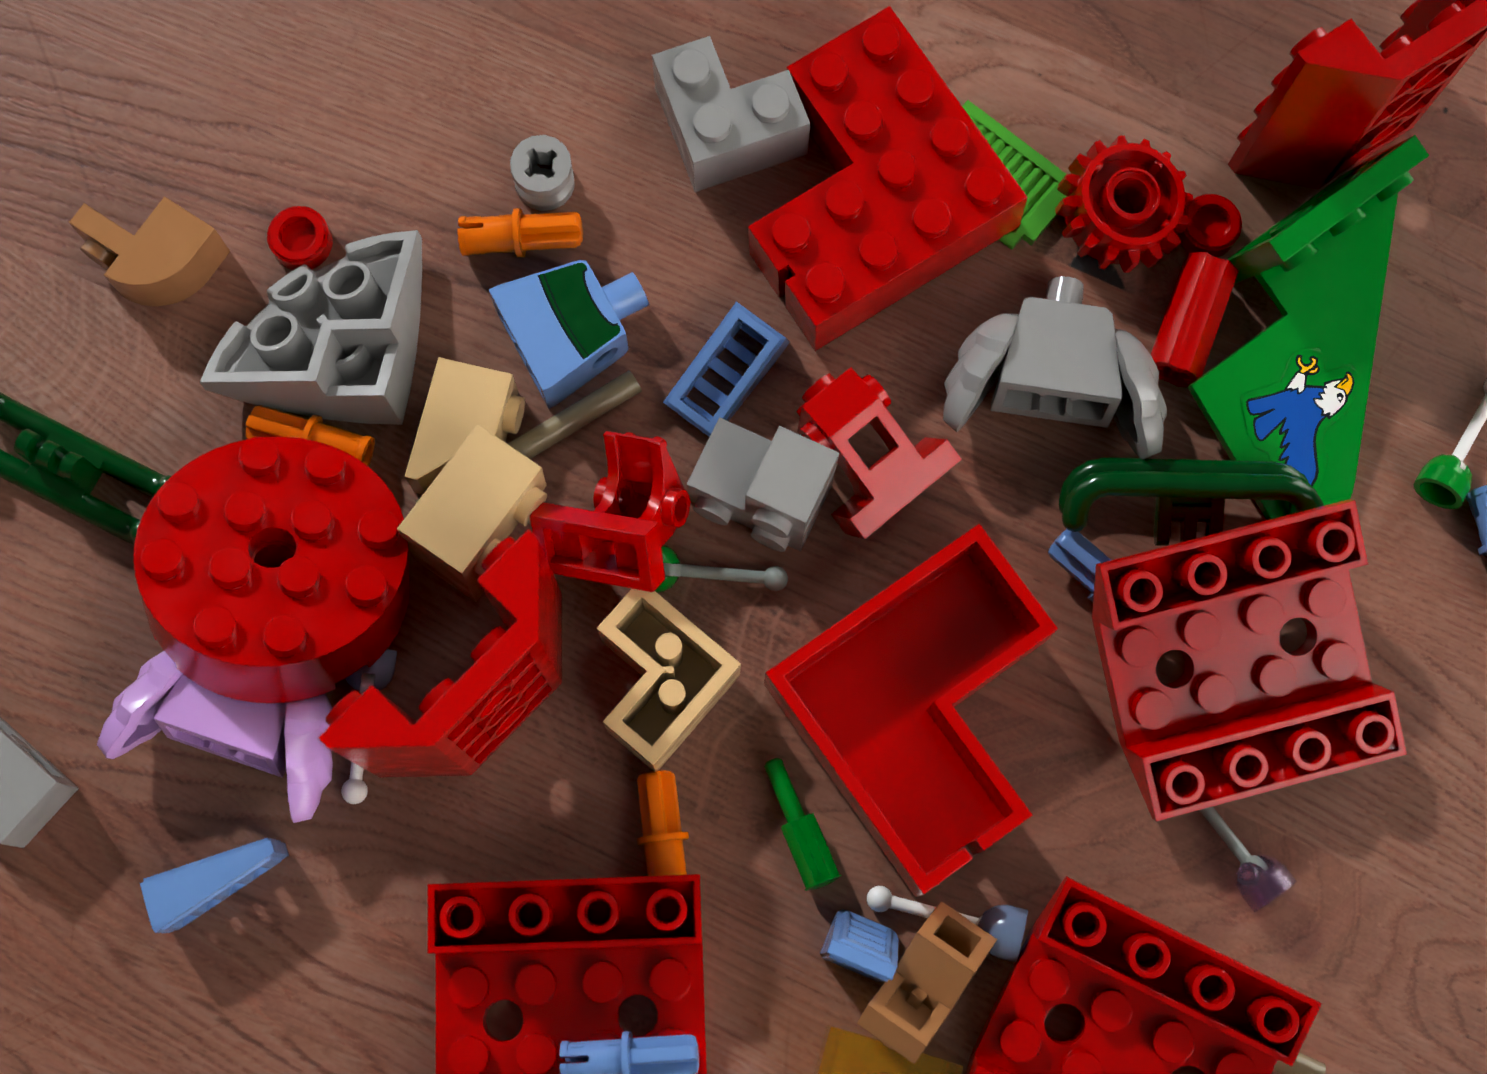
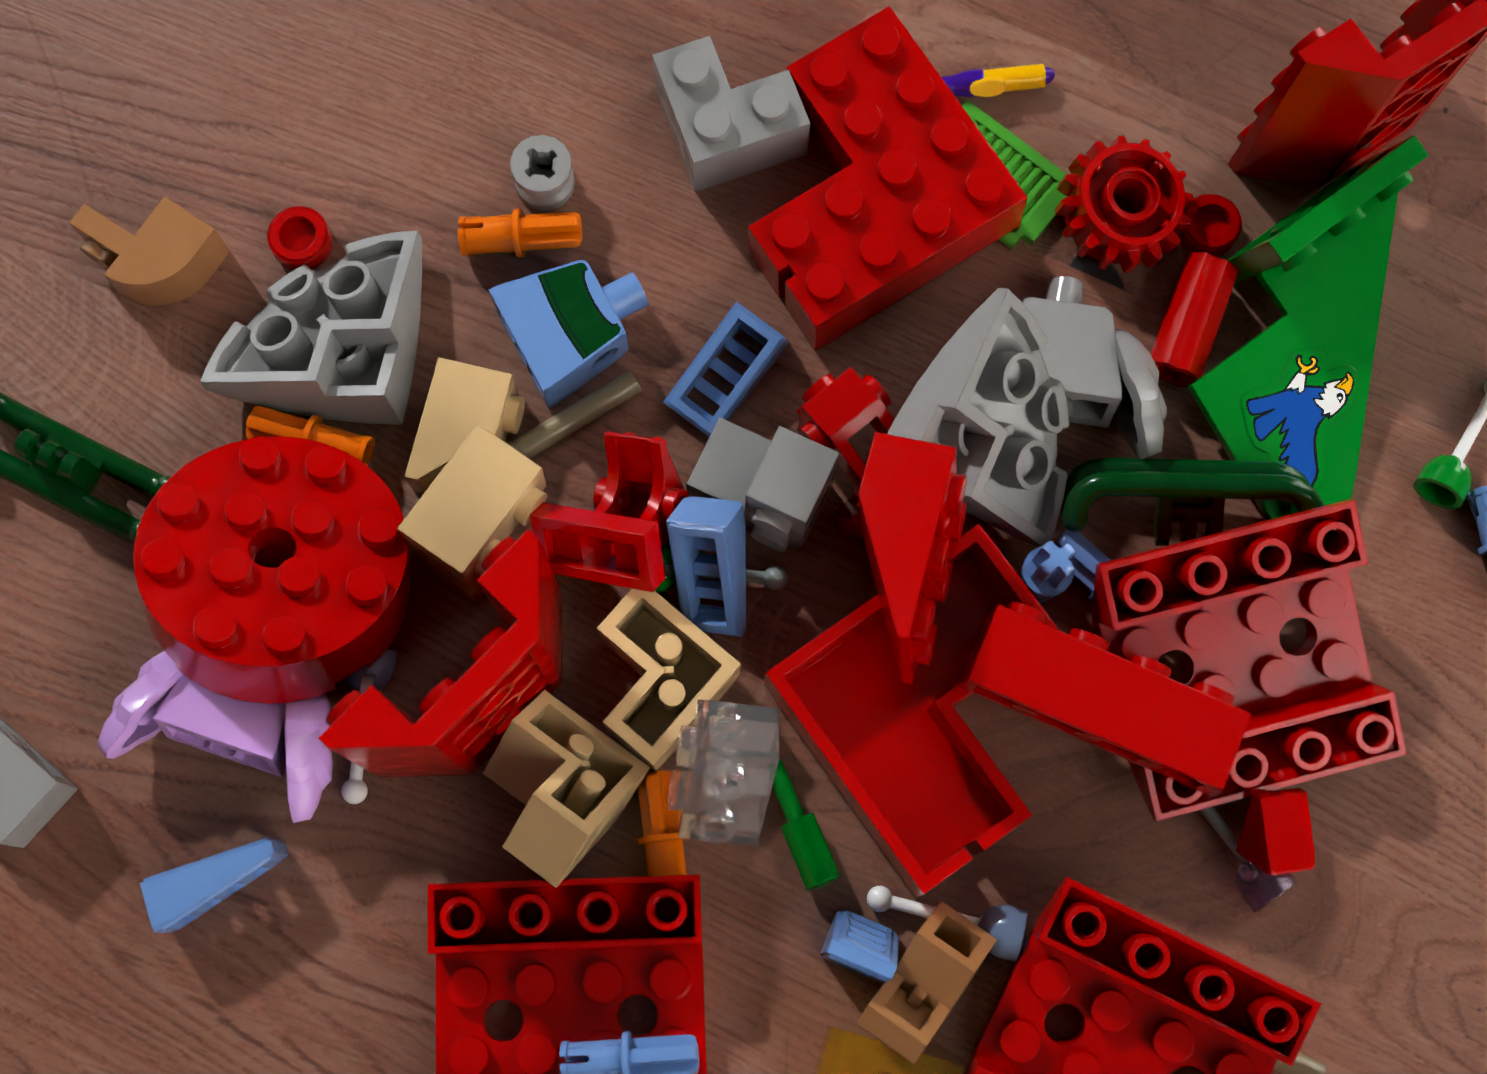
(568, 780): none -> tan brick
(716, 527): none -> medium blue slope
(726, 773): none -> clear brick
(909, 519): none -> red slope
(996, 81): none -> yellow piece
(1002, 415): none -> light grey brick
(1048, 570): none -> medium blue axle
(1105, 698): none -> red brick
(1278, 832): none -> red slope

